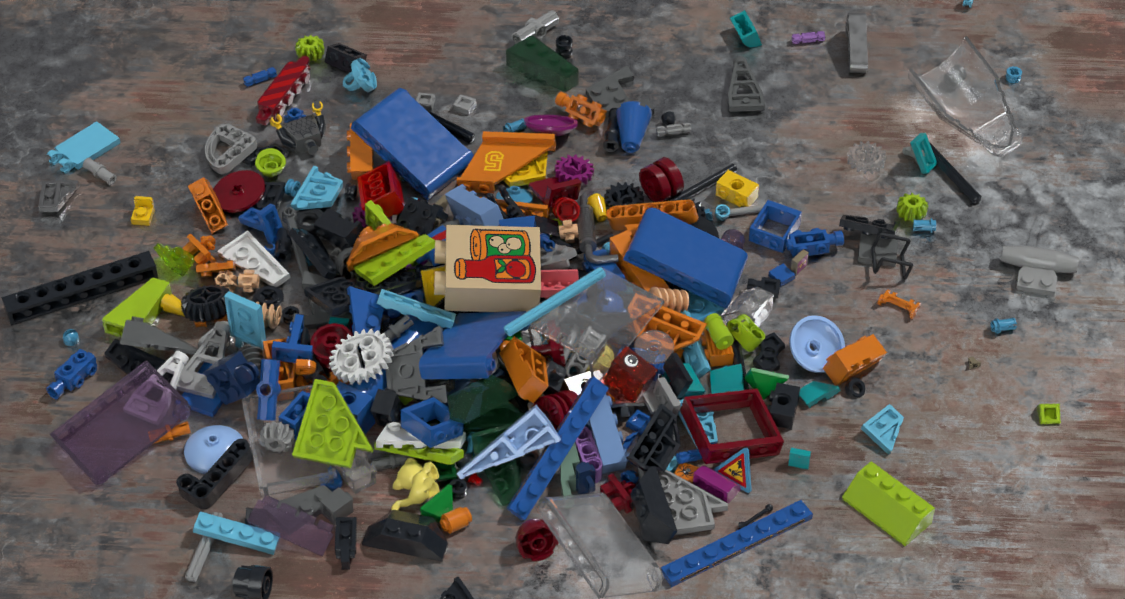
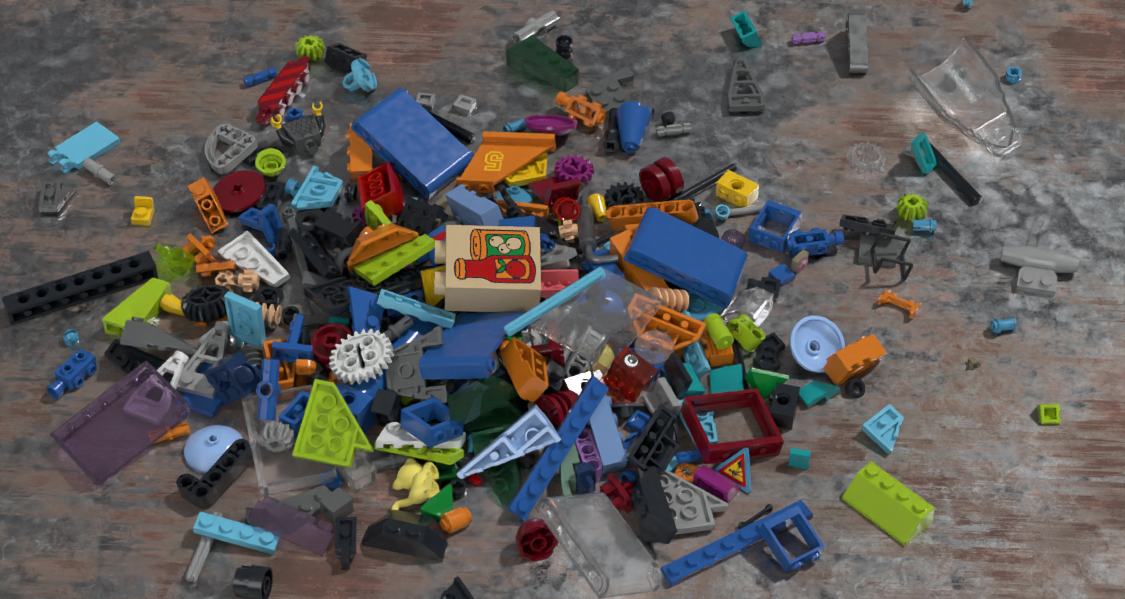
(782, 520): none -> blue window

